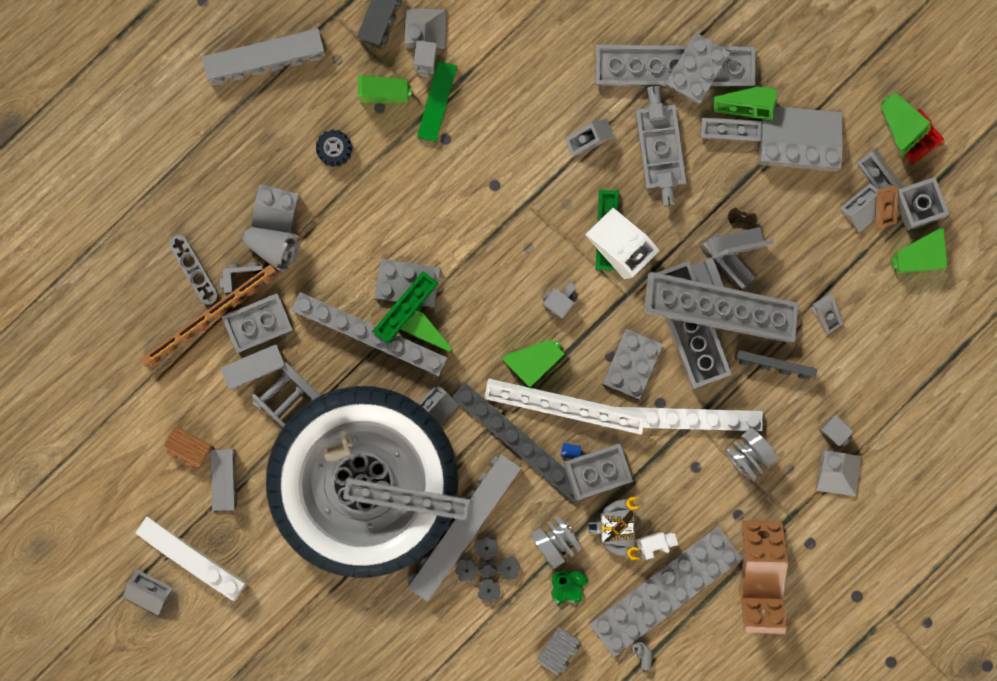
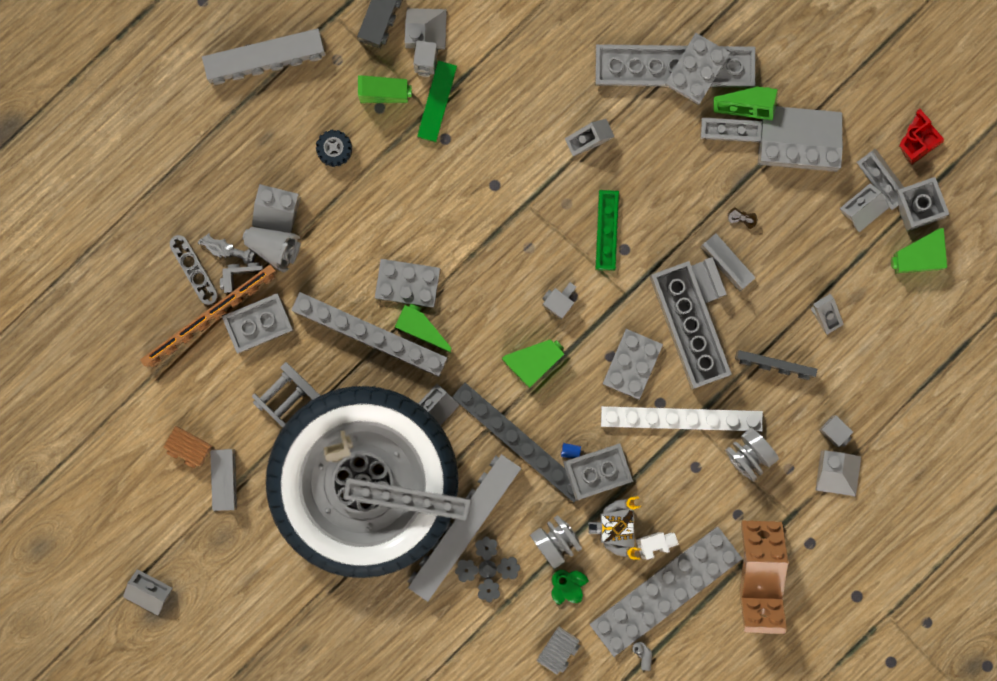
(191, 559): white slope -> none
(222, 248): none -> light grey piece
(253, 367): light grey panel -> none
(405, 307): green tile -> none
(565, 406): white plate -> none
(622, 244): white slope -> none
(660, 146): light grey plate -> none
(721, 307): light grey plate -> none
(737, 242): light grey panel -> none
(886, 206): medium nougat plate -> none
(904, 123): bright green slope -> none

